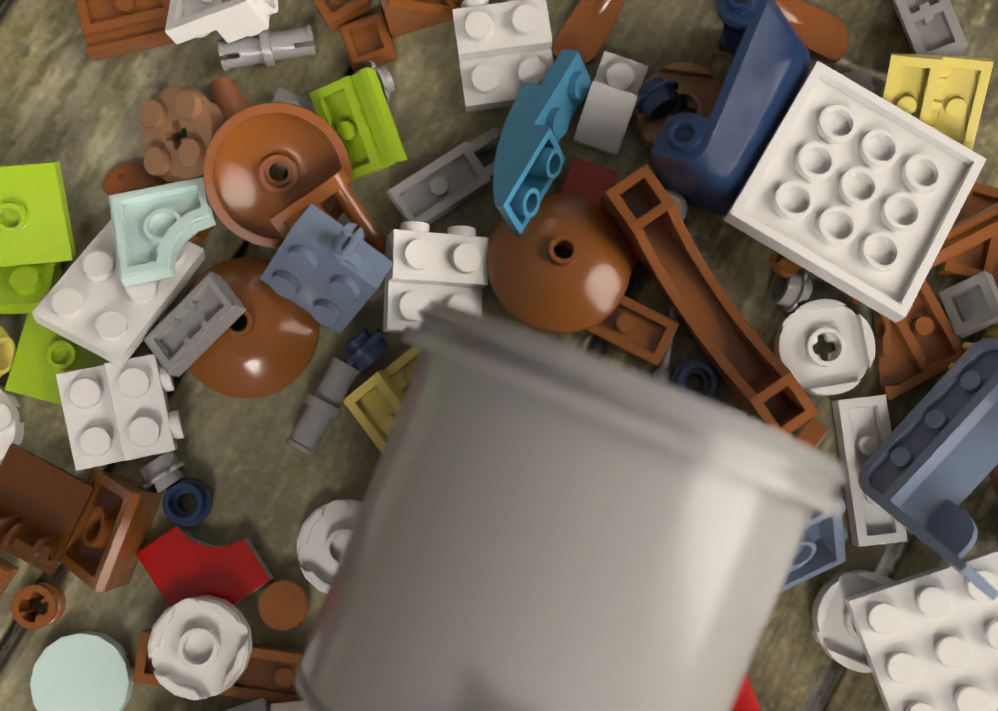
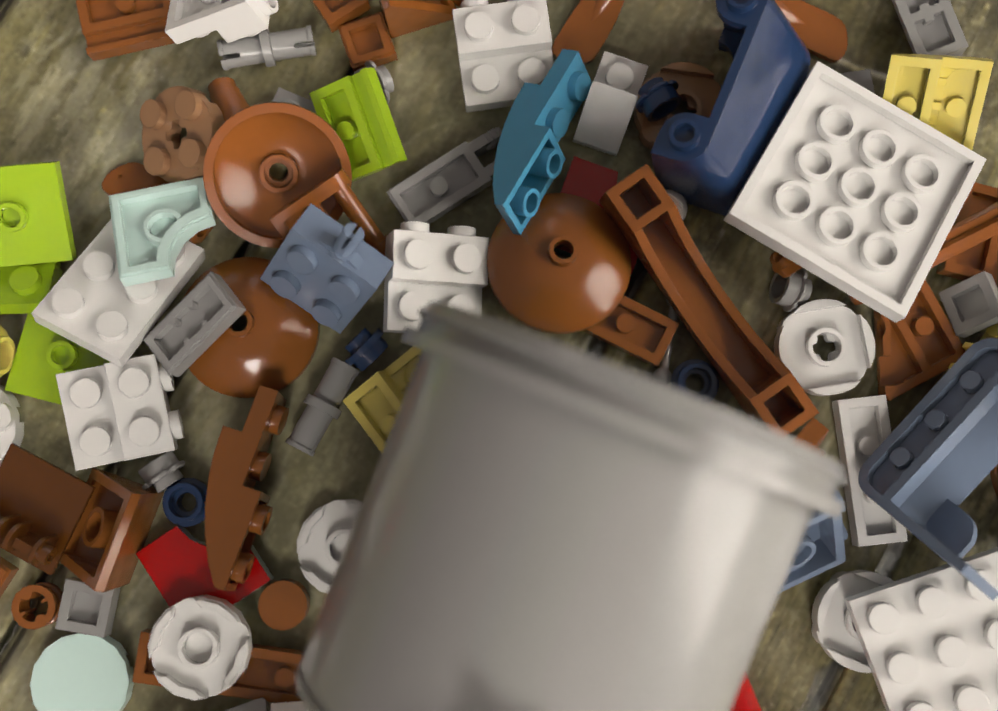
(86, 610): none -> light grey plate
(232, 506): none -> dark orange slope

